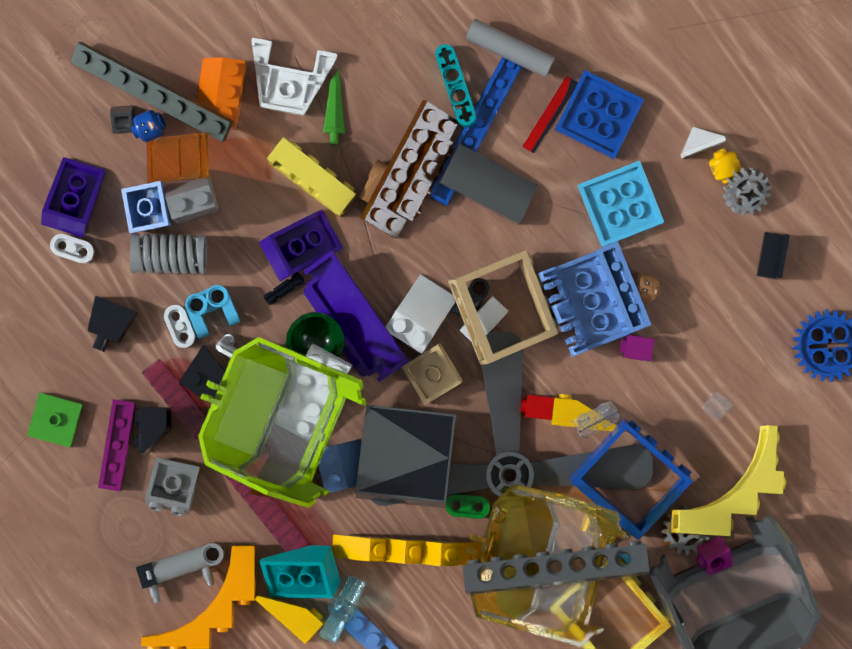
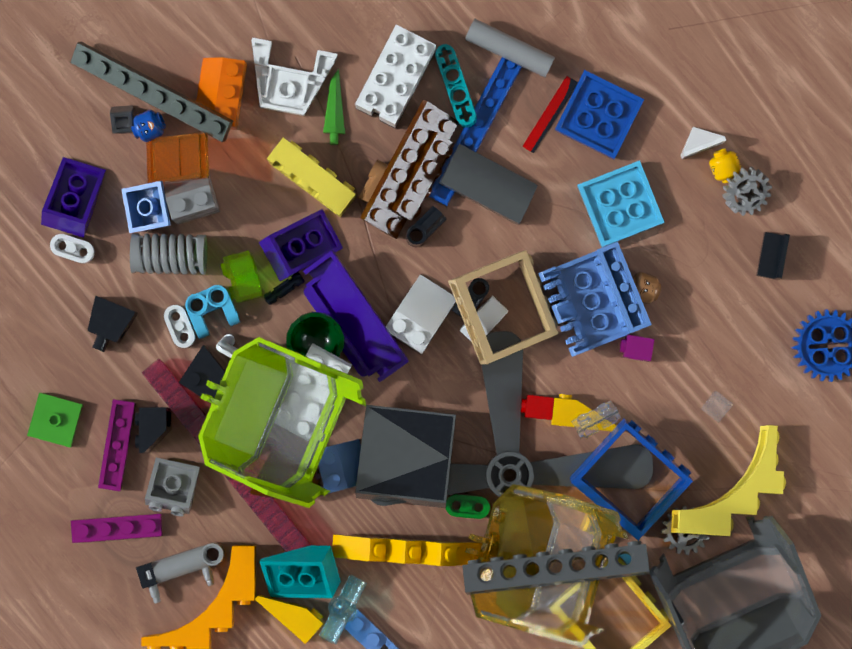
(116, 528): none -> magenta plate
(243, 274): none -> clear neon green brick
(395, 76): none -> white piece
(426, 226): none -> black piece
(432, 374): tan hinge -> none
(714, 556): magenta brick -> none

